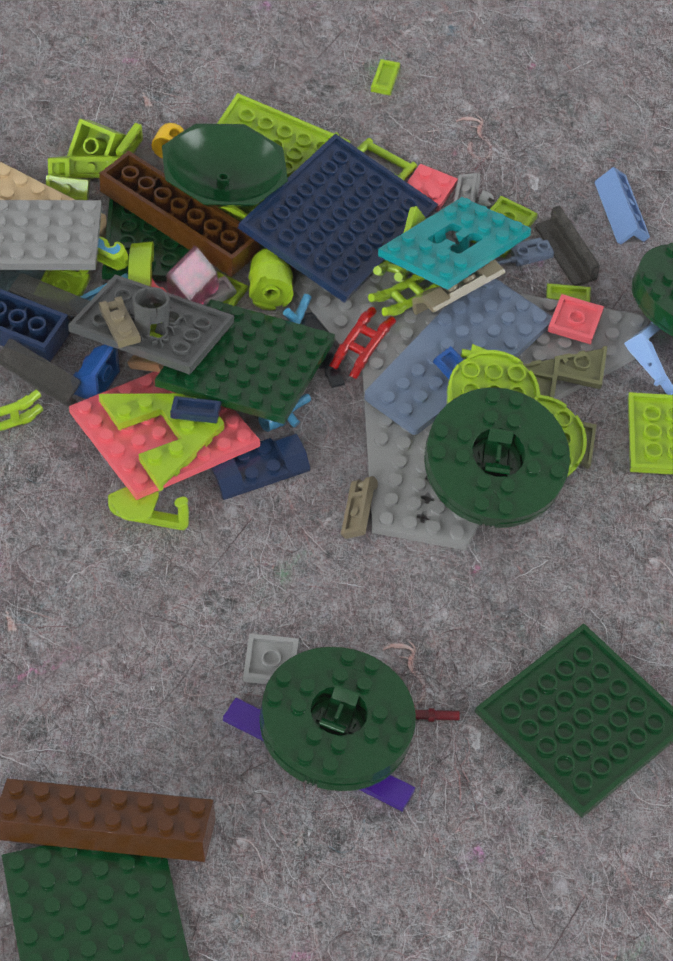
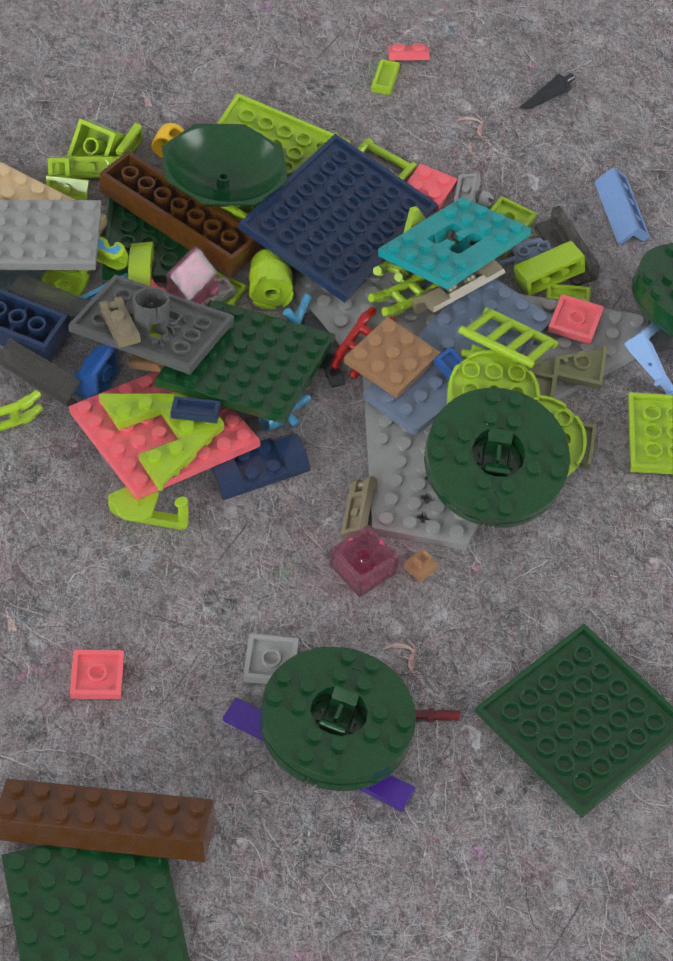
(97, 674): none -> coral plate
(363, 561): none -> clear pink brick
(391, 357): none -> medium nougat plate
(402, 52): none -> coral plate
(421, 565): none -> medium nougat tile
(510, 350): none -> lime bar
(549, 268): none -> lime brick
(552, 89): none -> black bar

